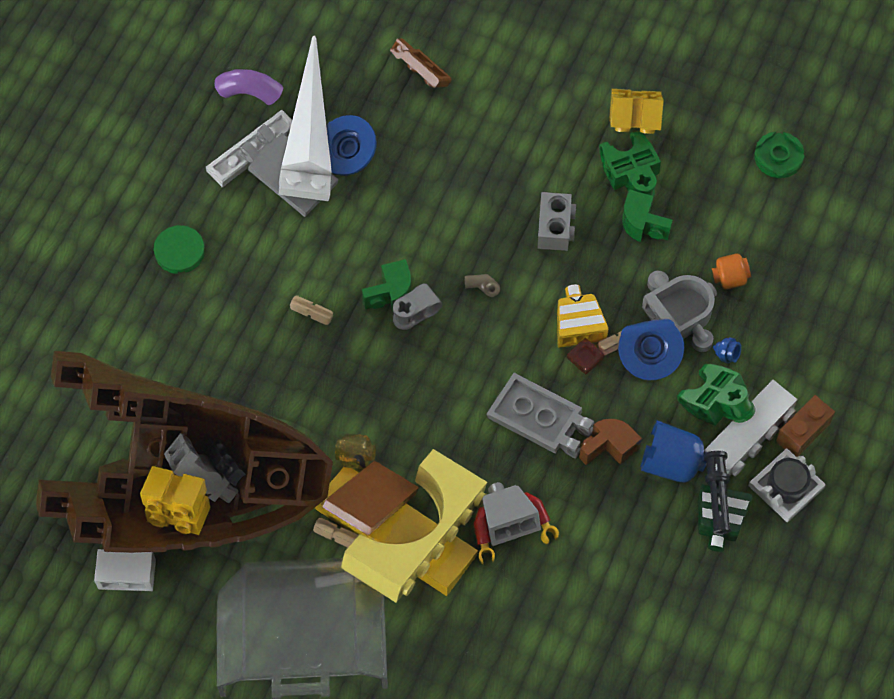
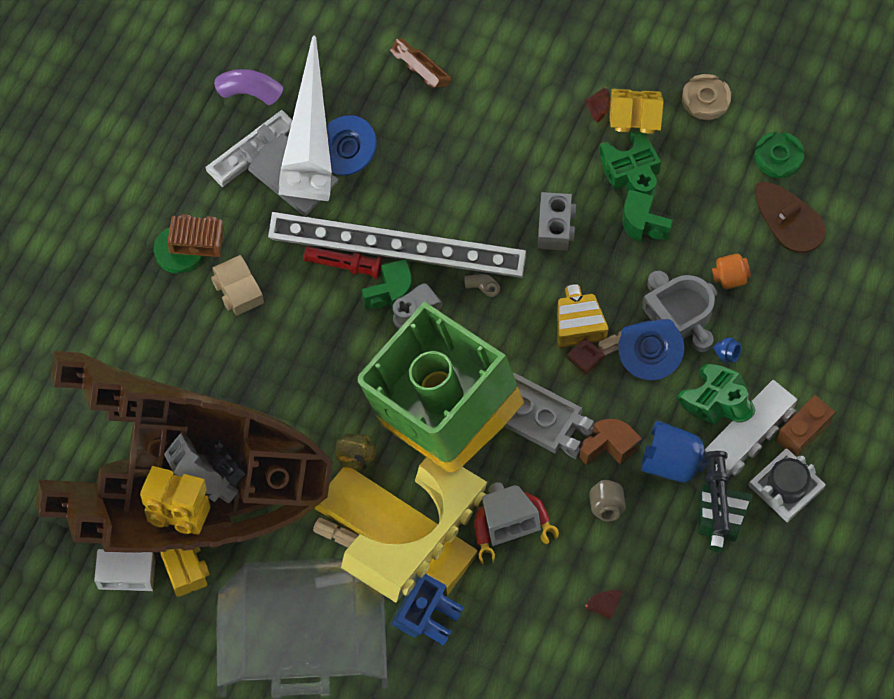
(185, 570): none -> yellow brick
(196, 236): none -> dark orange brick
(237, 285): none -> tan brick
(316, 311): tan piece -> none
(357, 261): none -> red pin
(370, 497): dark orange tile -> none
(397, 245): none -> white brick
(416, 610): none -> blue brick
(441, 388): none -> bright green piece
(599, 104): none -> clear red tile
(604, 602): none -> clear red tile
(607, 500): none -> dark tan head
(706, 97): none -> tan tile
(789, 218): none -> reddish brown shield

